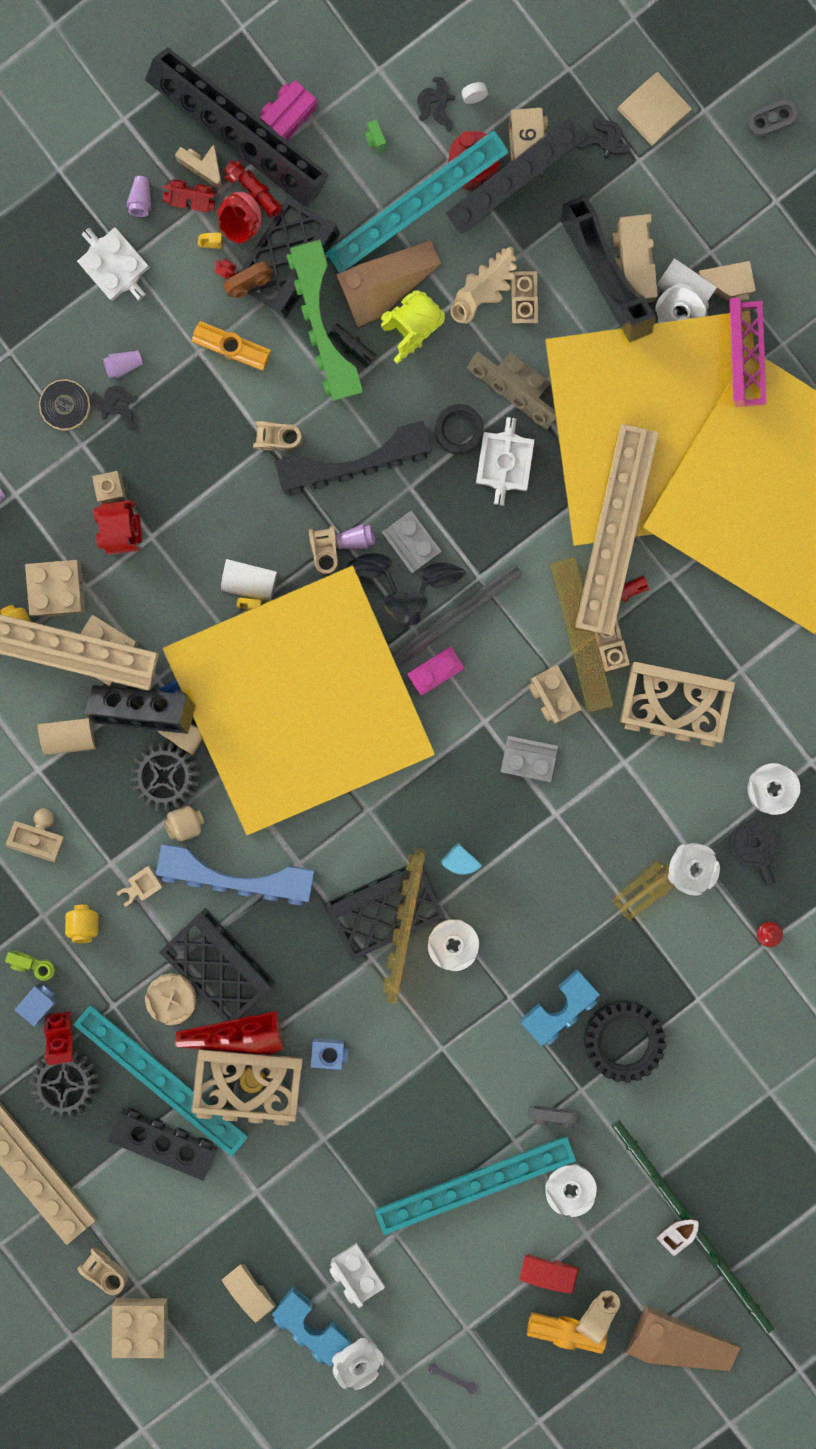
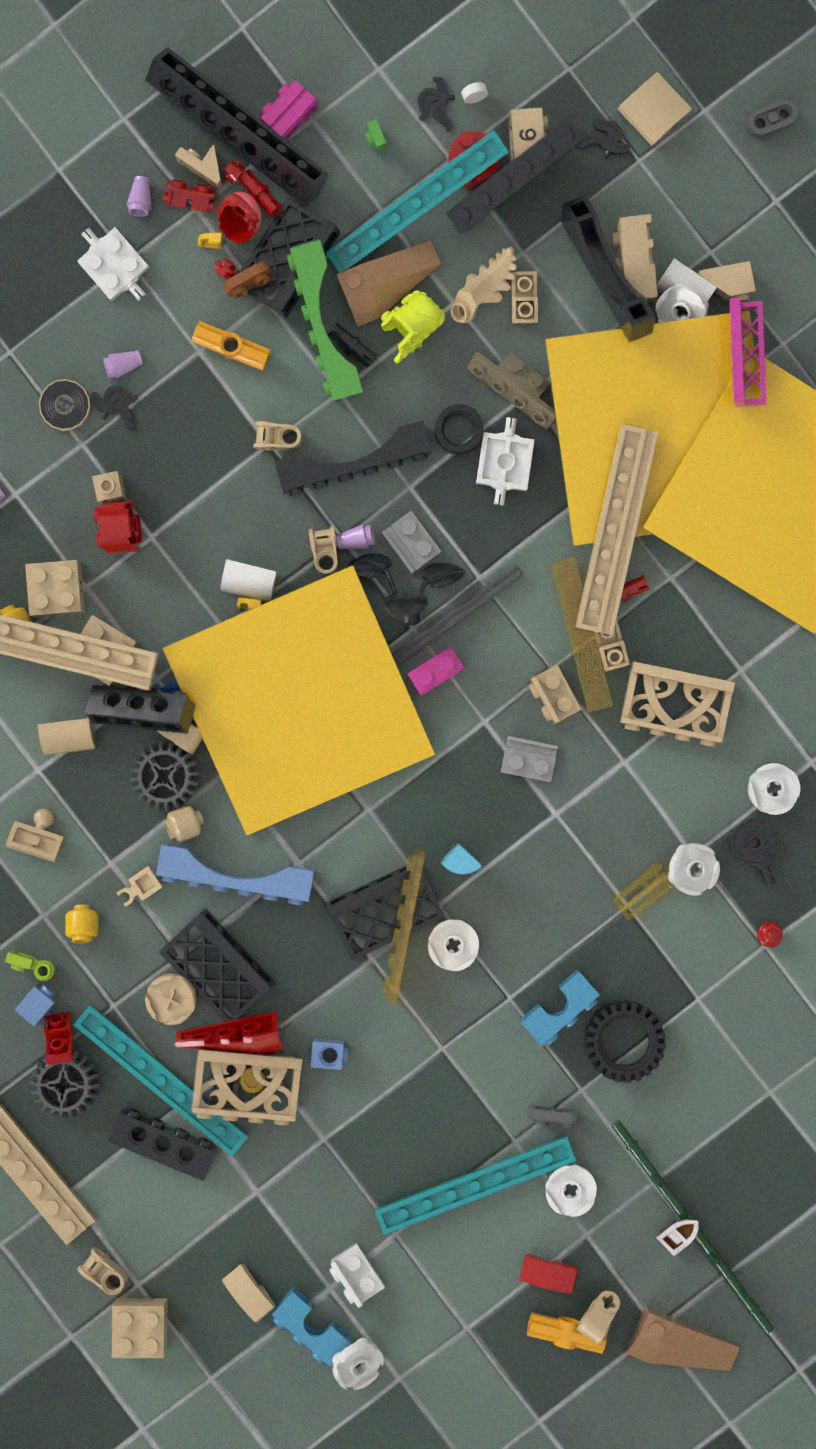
(471, 1387): clear purple hinge -> none

